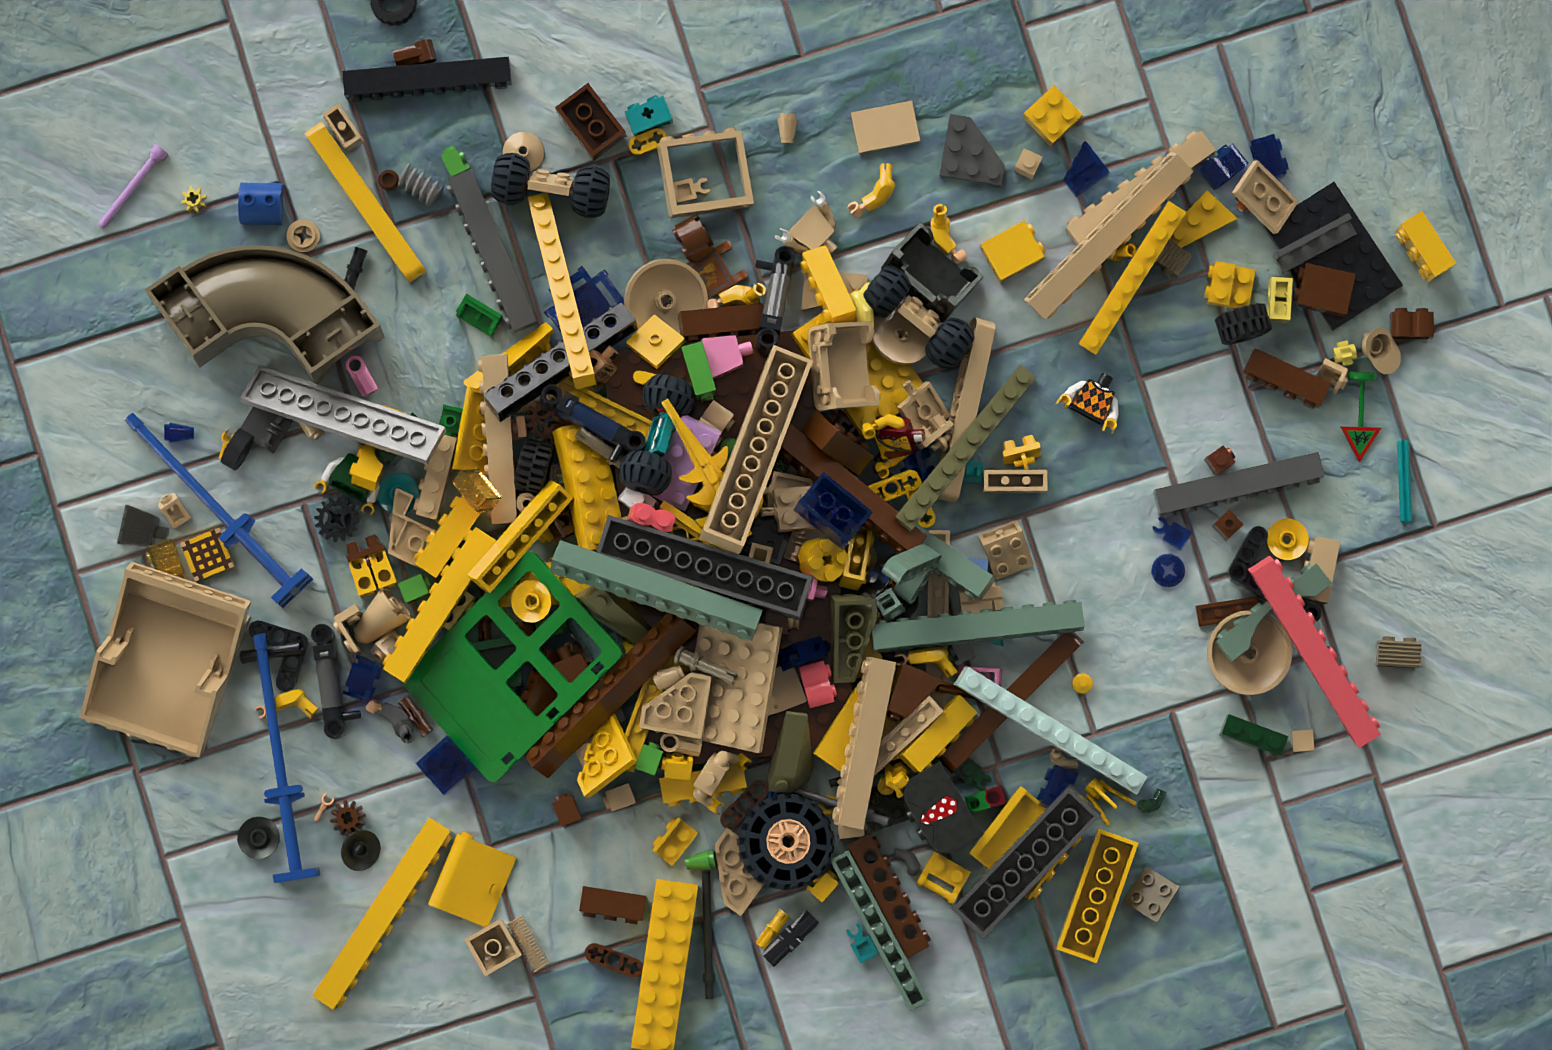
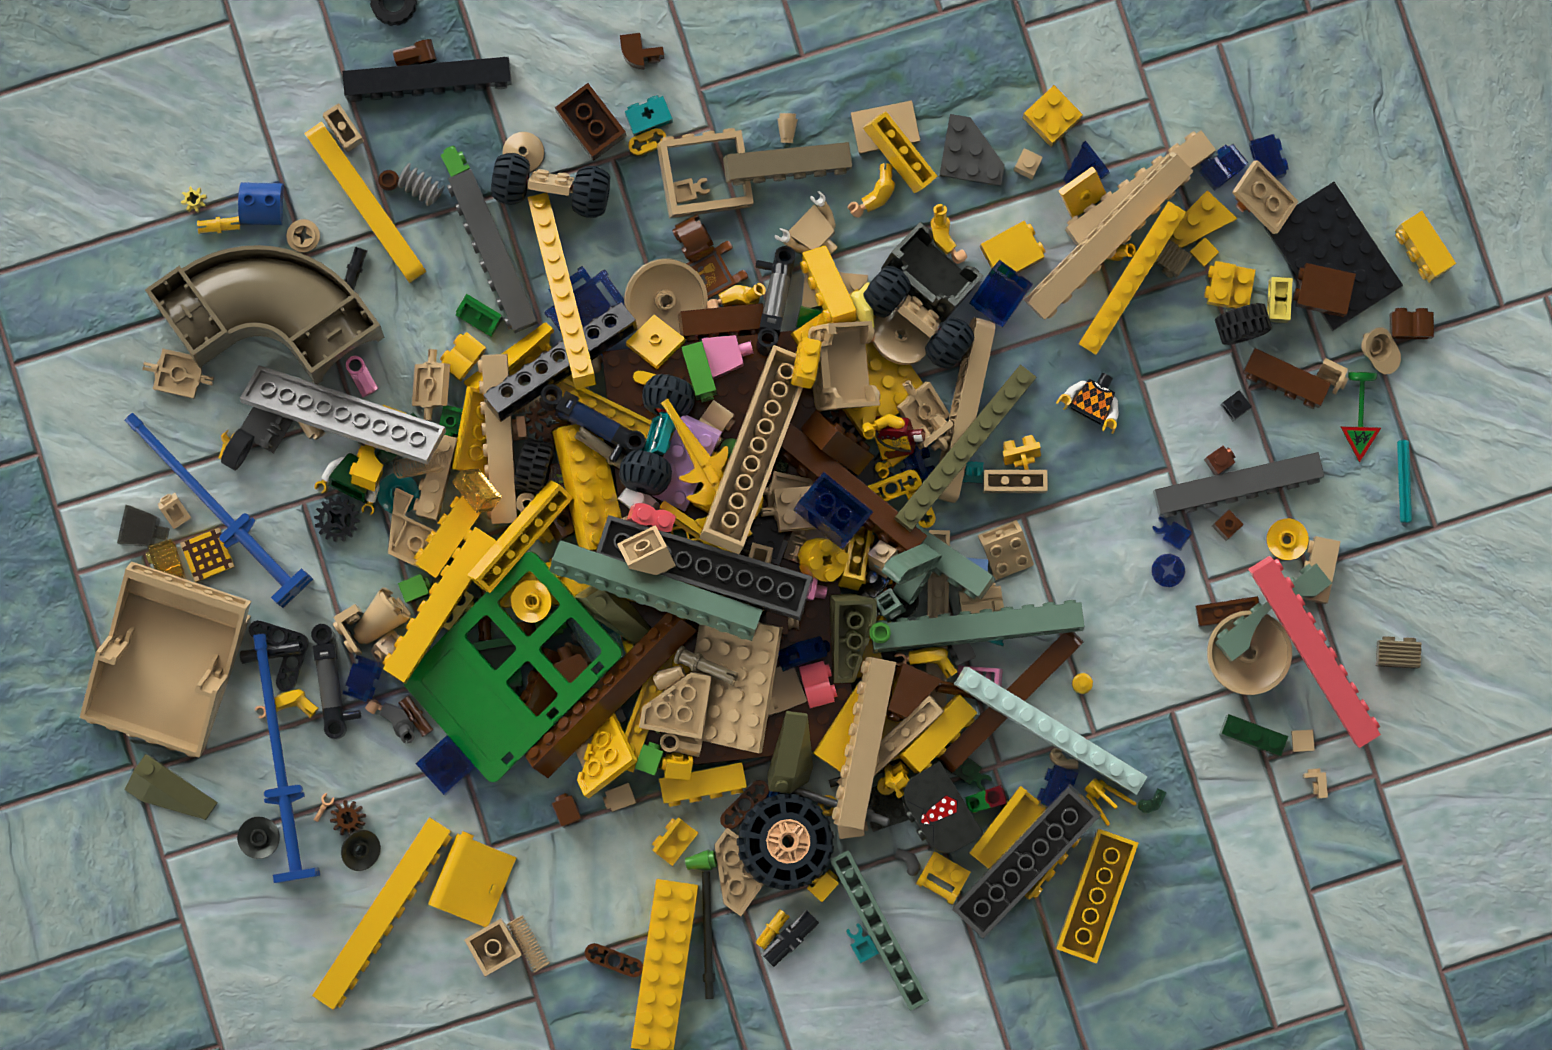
(156, 155): lavender piece -> none
(162, 787): none -> olive wedge
(176, 432): clear blue cone -> none
(177, 374): none -> tan plate
(218, 225): none -> yellow pin
(368, 560): yellow hips -> none
(421, 468): none -> tan piece
(430, 384): none -> tan plate
(463, 355): none -> yellow brick
(602, 367): medium nougat torso -> none
(612, 904): reddish brown brick -> none
(634, 54): none -> reddish brown brick
(647, 552): none -> tan slope
(713, 774): tan torso -> none
(787, 163): none -> dark tan brick
(805, 315): none -> green tile
(806, 363): none -> yellow brick
(858, 850): reddish brown brick -> none
(879, 556): none -> tan brick
(880, 632): none -> bright green plate
(900, 152): none -> yellow brick
(1001, 293): none -> clear blue brick
(1082, 192): none -> yellow plate
(1151, 894): dark tan hinge -> none
(1204, 252): none -> yellow tile
(1235, 405): none -> black brick
(1238, 561): black beam -> none
(1314, 244): dark grey fence -> none
(1320, 785): none -> tan bracket
(1344, 353): light yellow gear -> none

